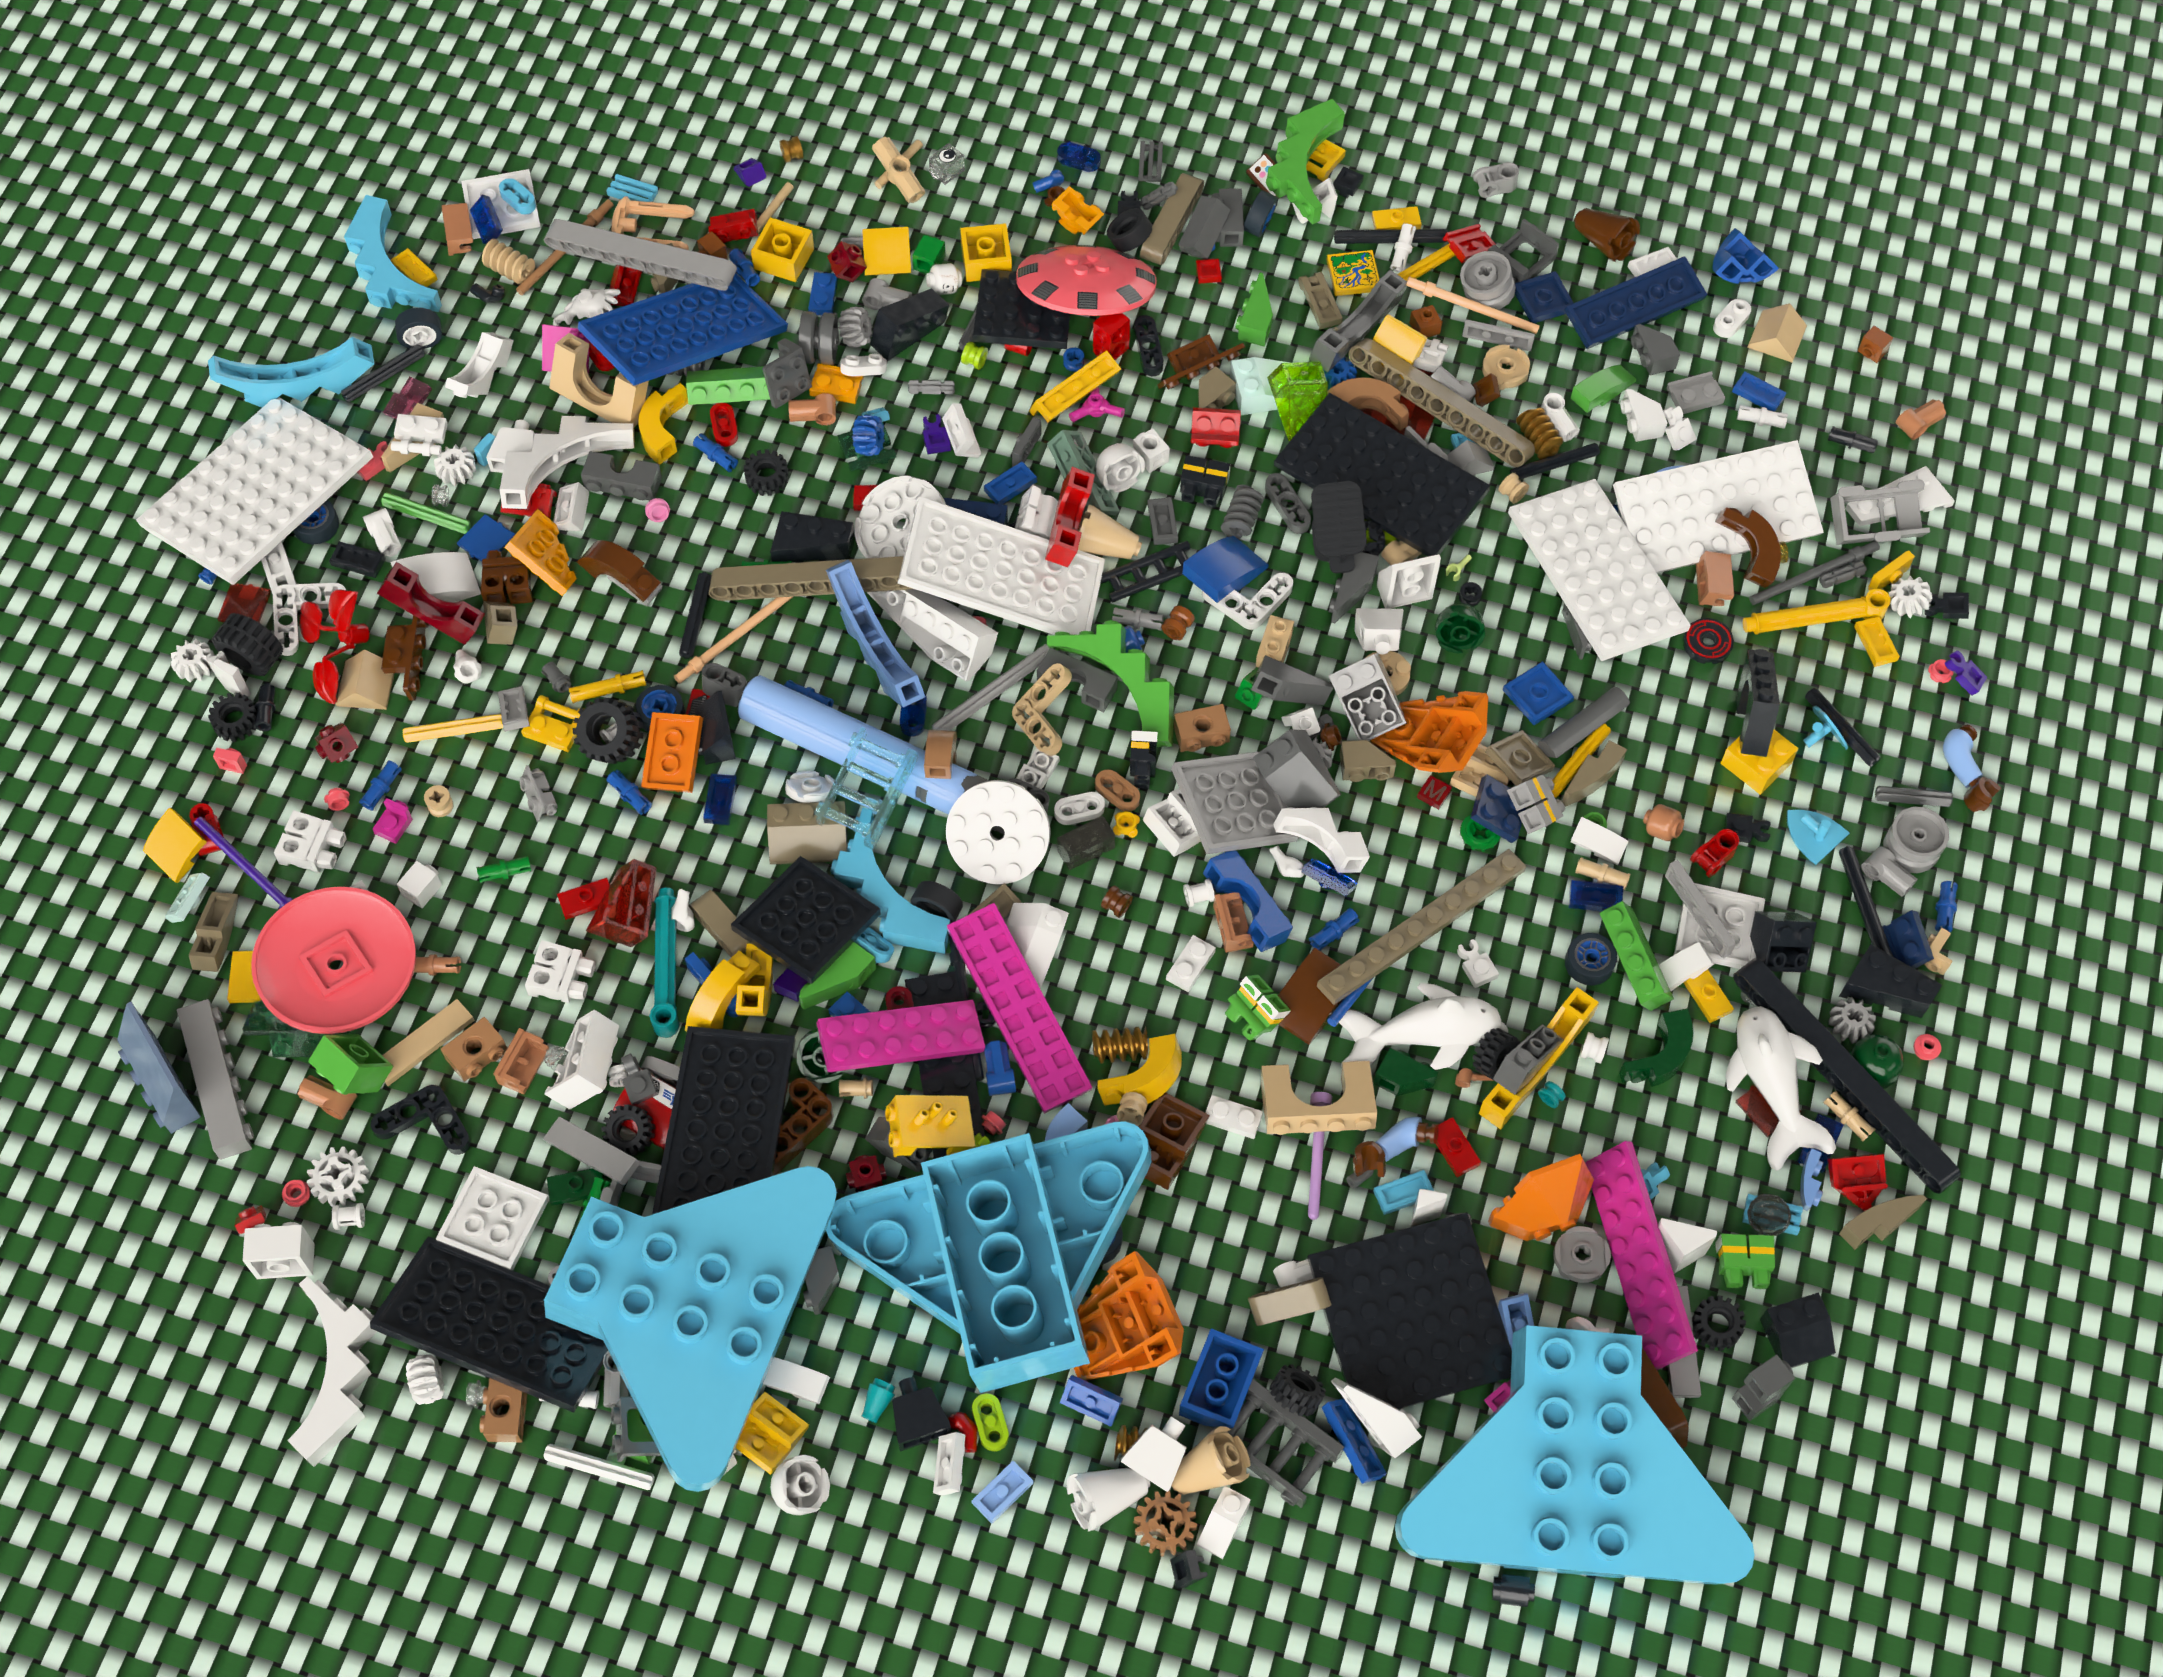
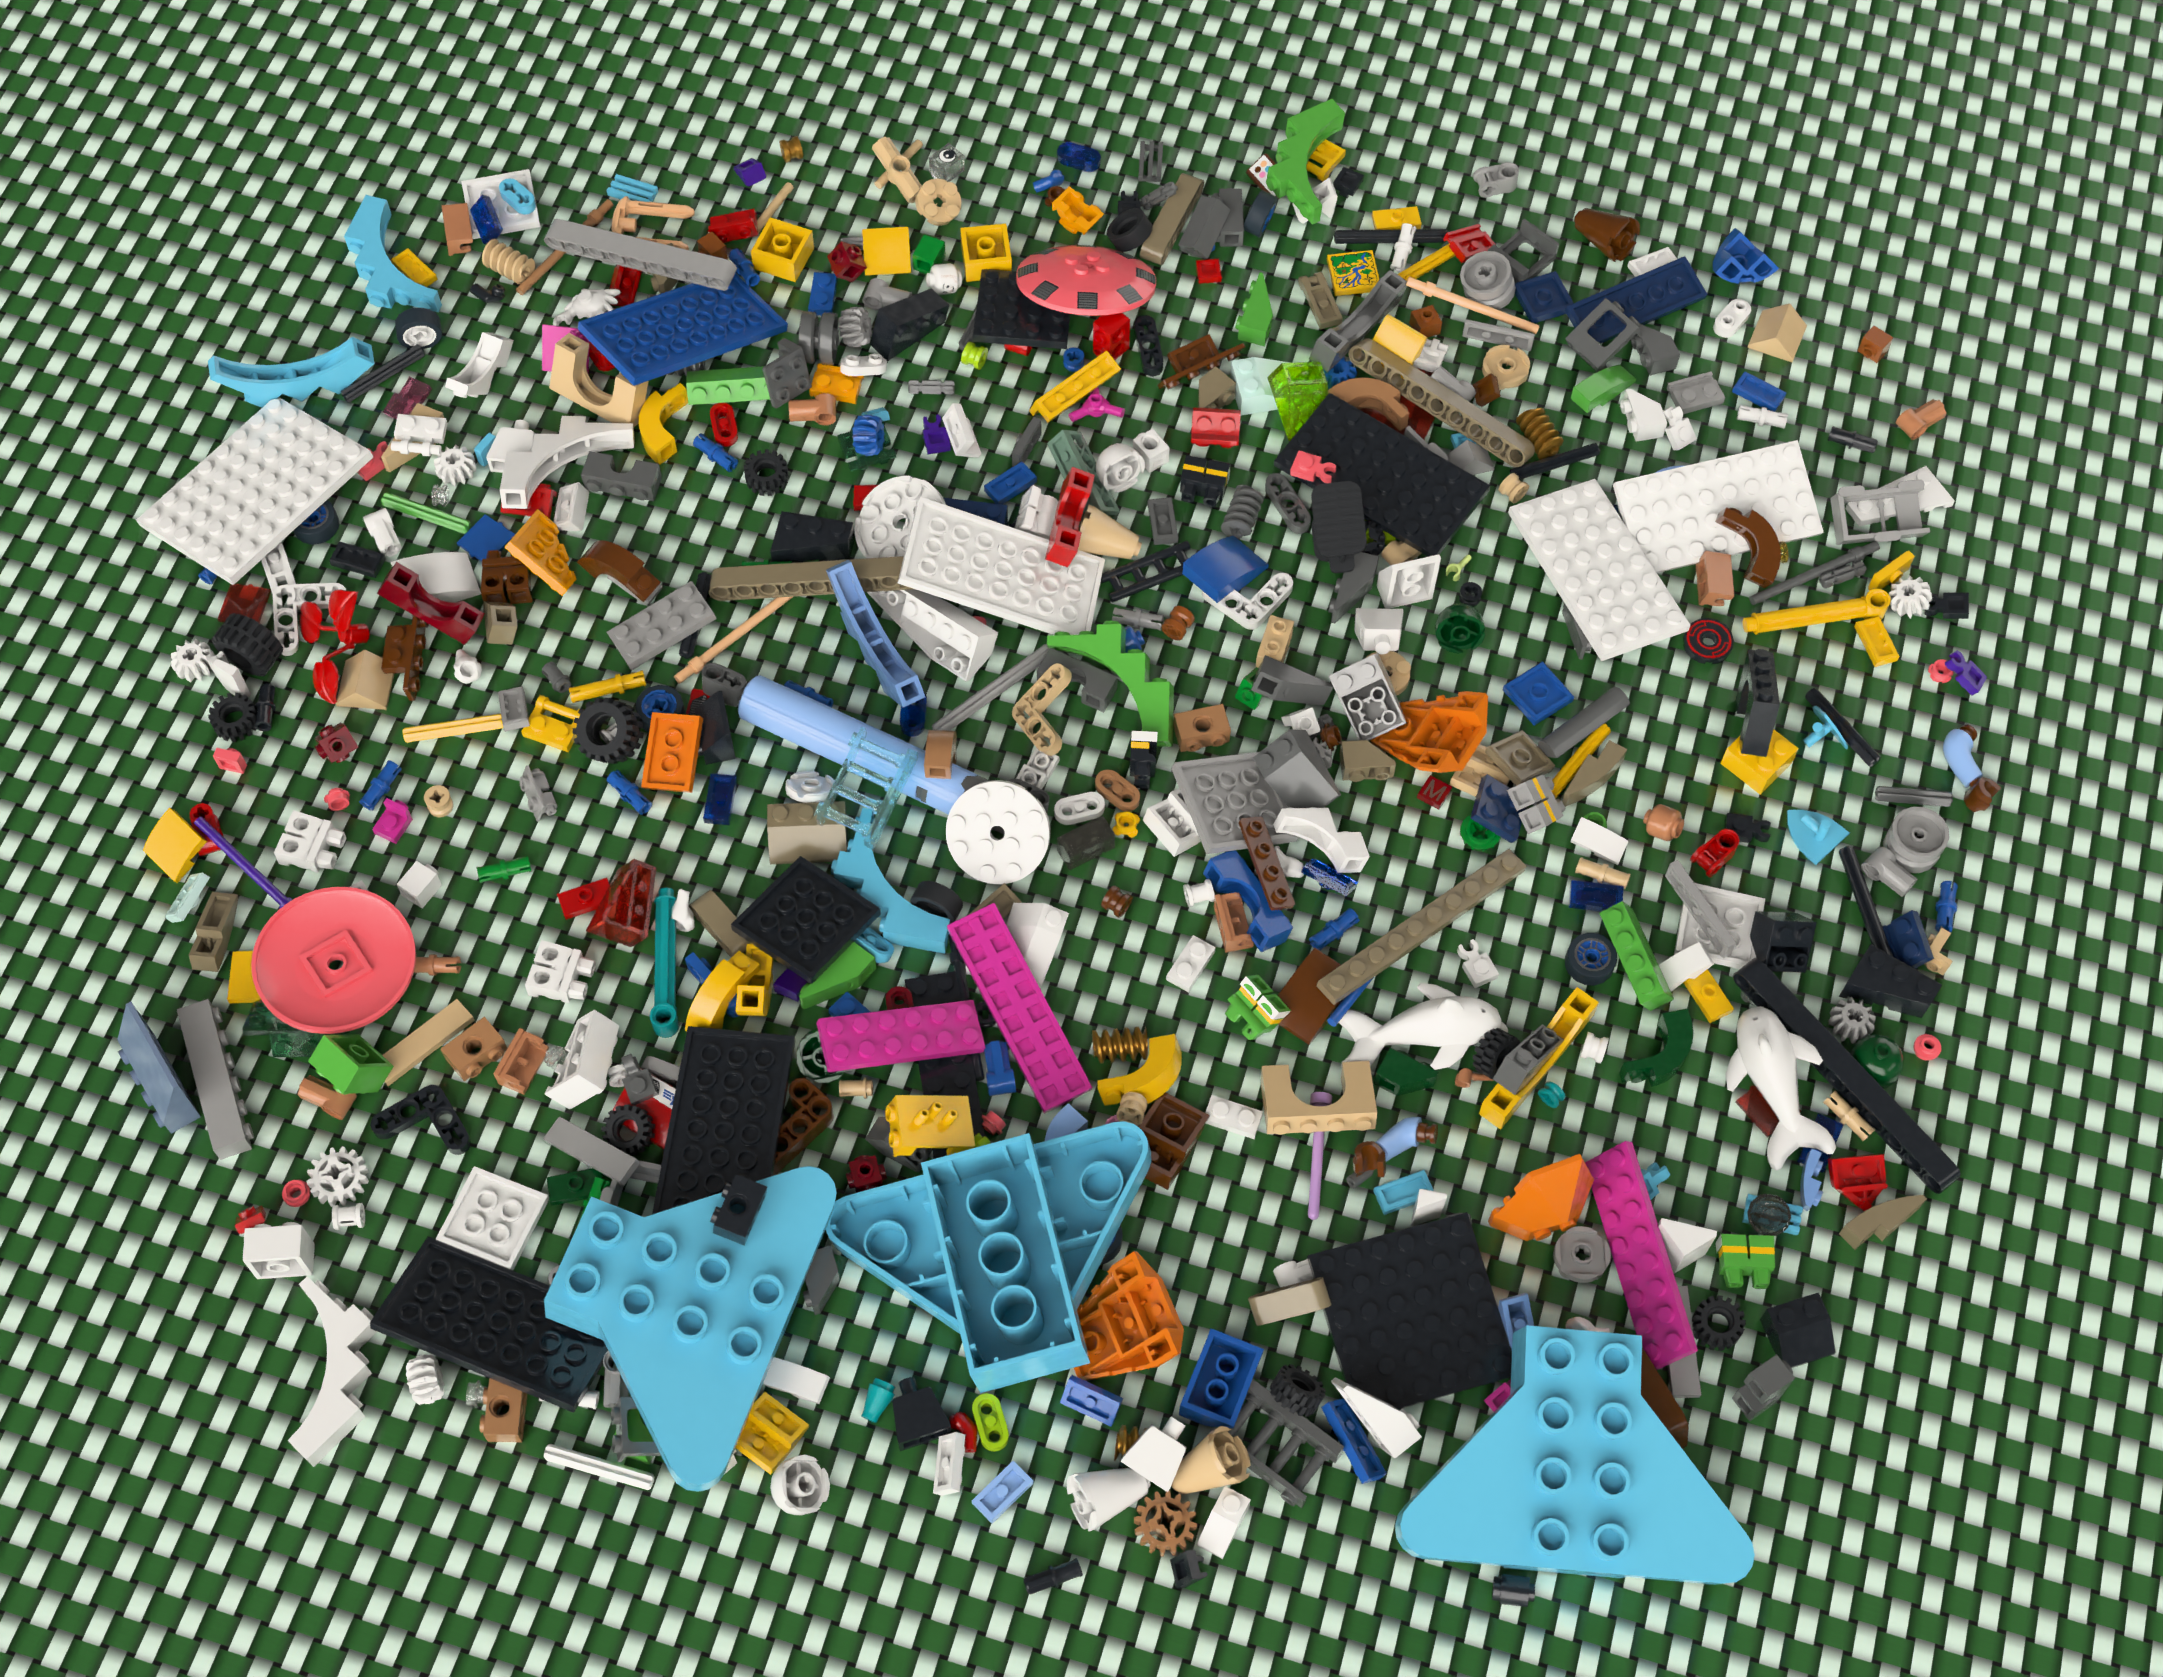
(657, 510): bright pink plate -> none
(661, 625): none -> light grey plate
(738, 1226): none -> black brick
(947, 193): none -> tan plate
(1052, 1576): none -> black axle
(1266, 863): none -> reddish brown bracket
(1309, 466): none -> coral plate
(1456, 1148): red plate -> none
(1563, 422): white piece -> none
(1589, 348): none -> dark grey window

